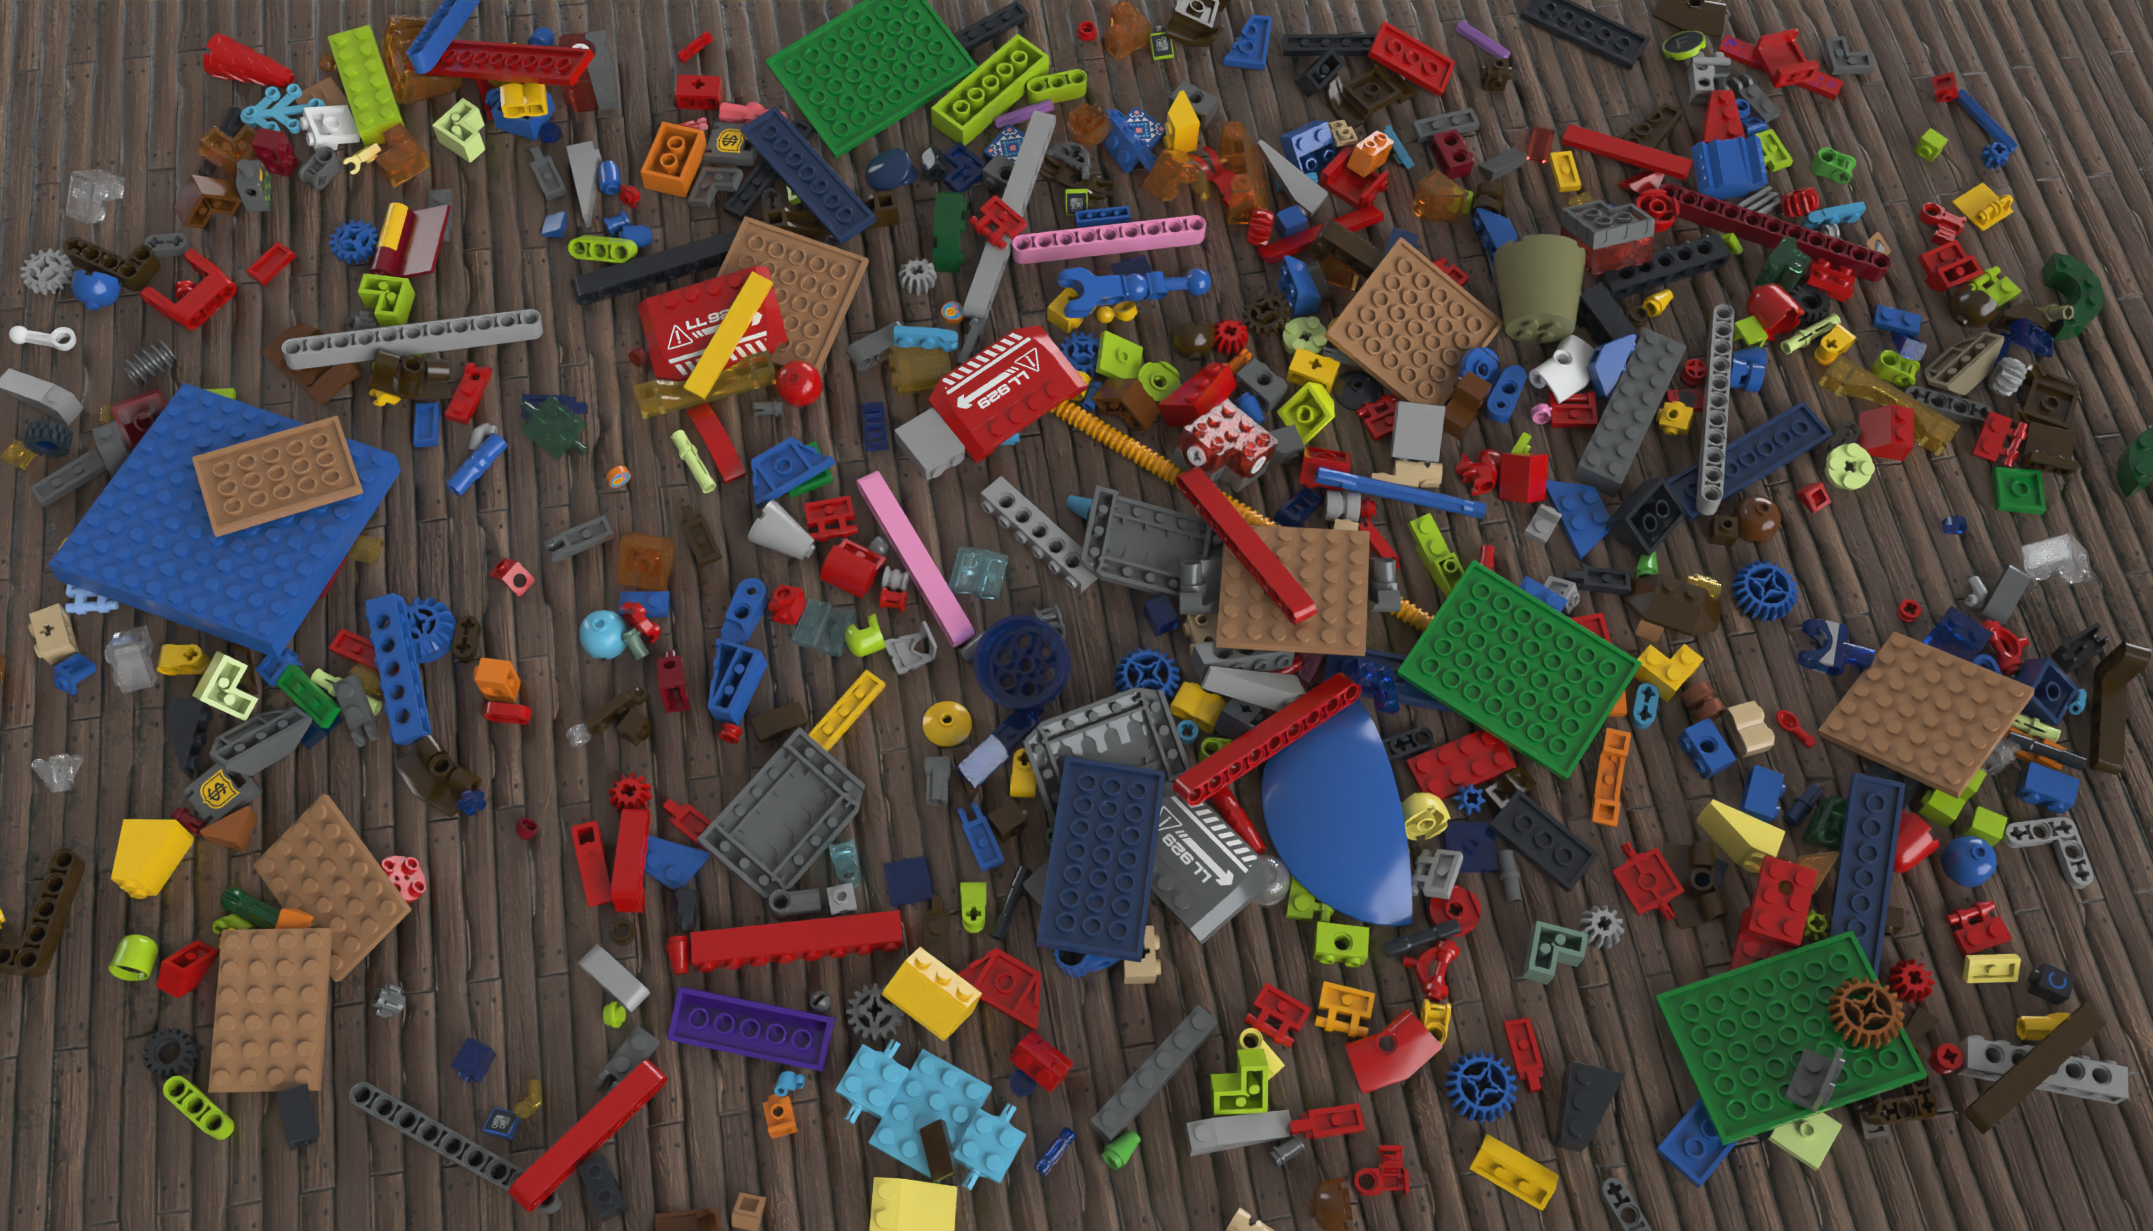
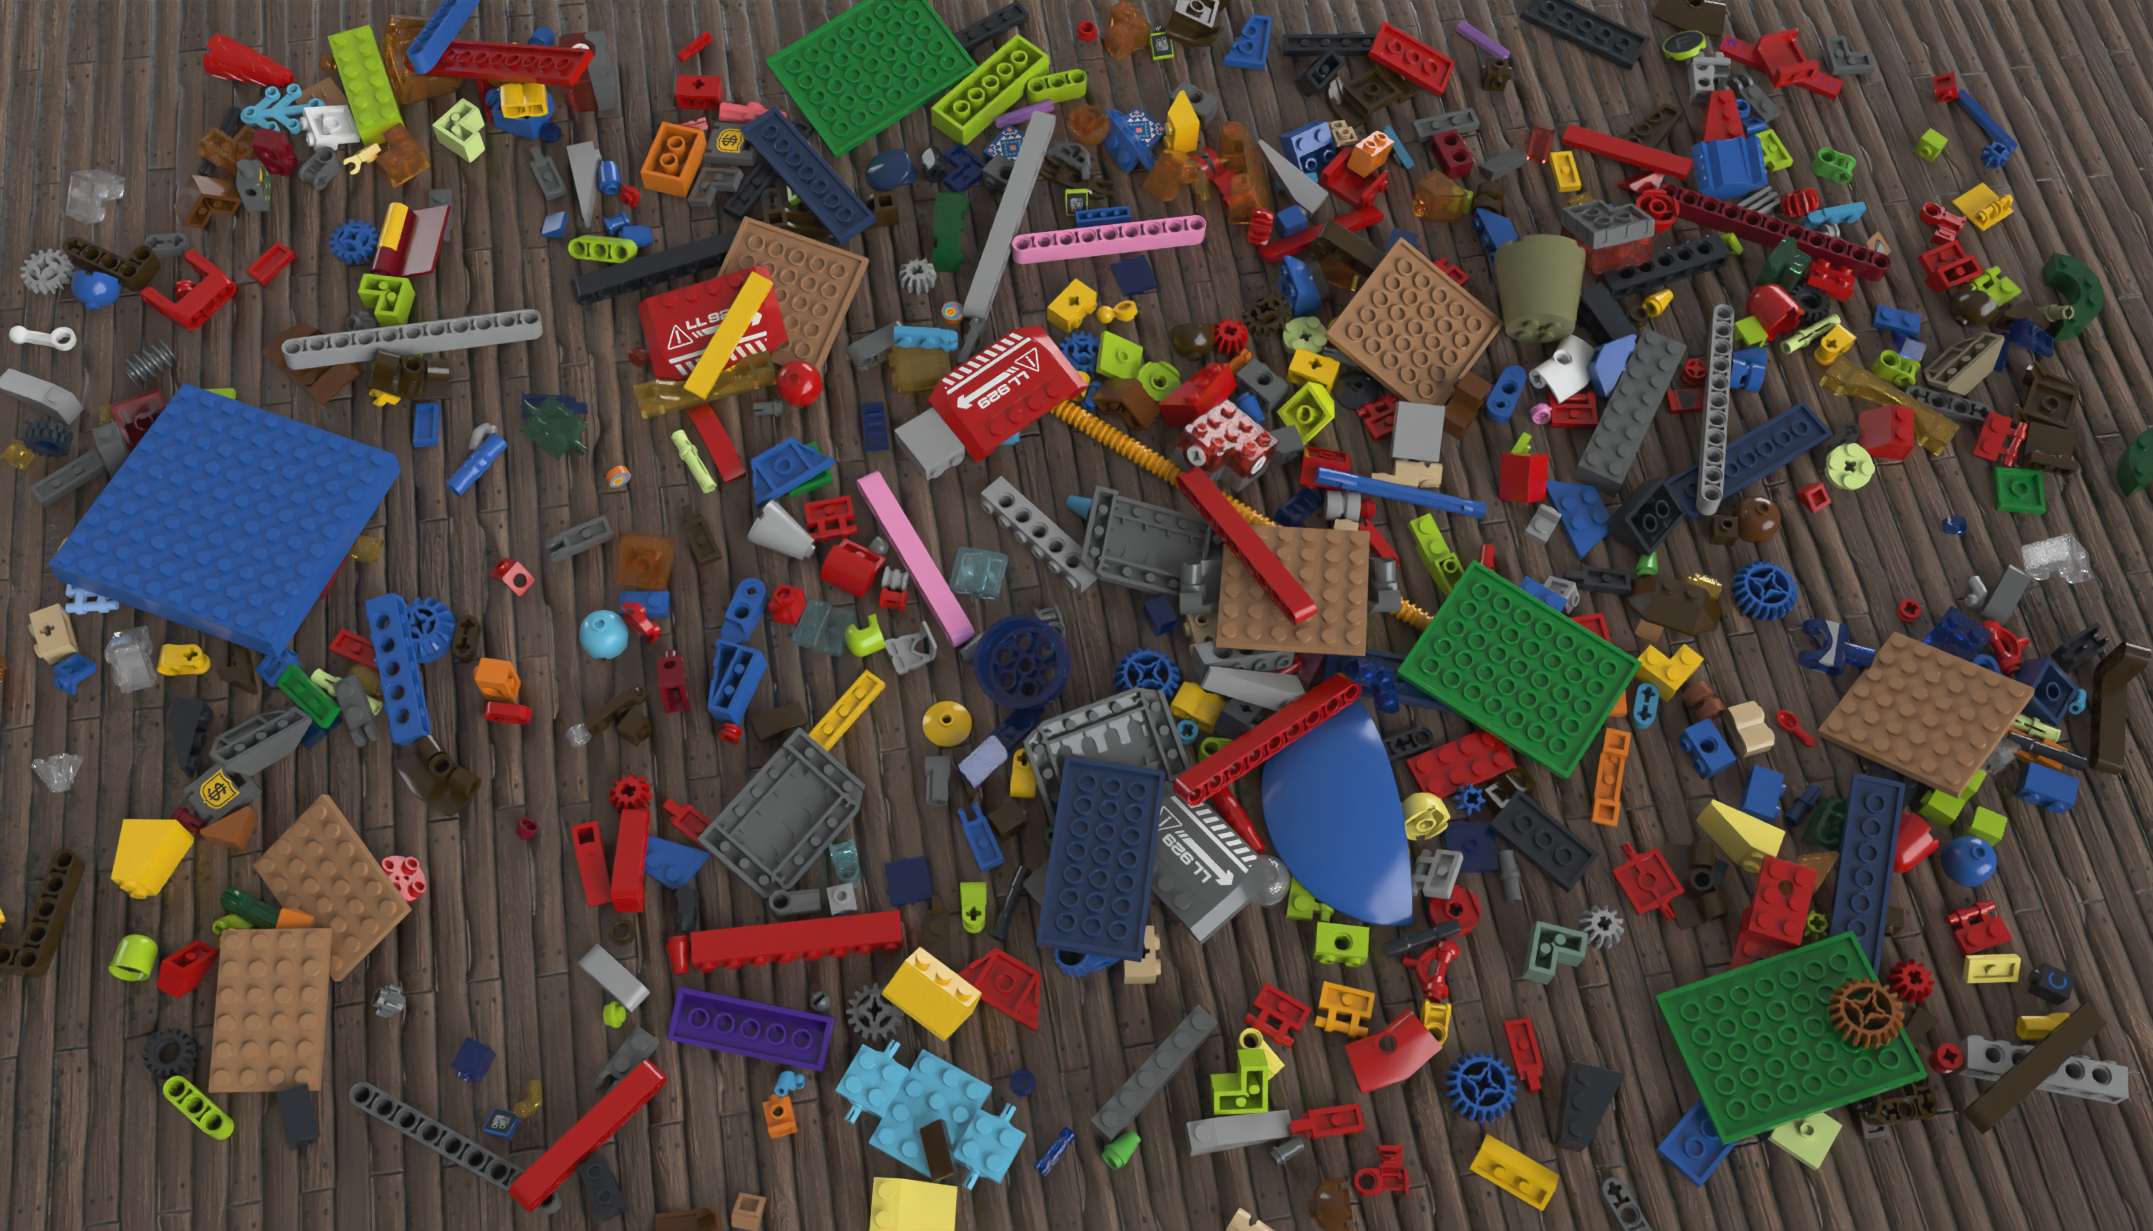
(219, 687): yellowish green brick -> none
(276, 476): medium nougat plate -> none
(468, 393): red plate -> none
(471, 801): clear blue plant -> none
(635, 643): sand green pin -> none
(1002, 217): red plate -> none
(1041, 1061): red brick -> none
(1115, 289): blue piece -> none
(1482, 473): red animal -> none
(1487, 359): blue plate -> none
(1675, 418): yellow brick -> none
(1814, 1079): dark grey bracket -> none
(2007, 376): light grey gear -> none
(2060, 841): light grey beam -> none

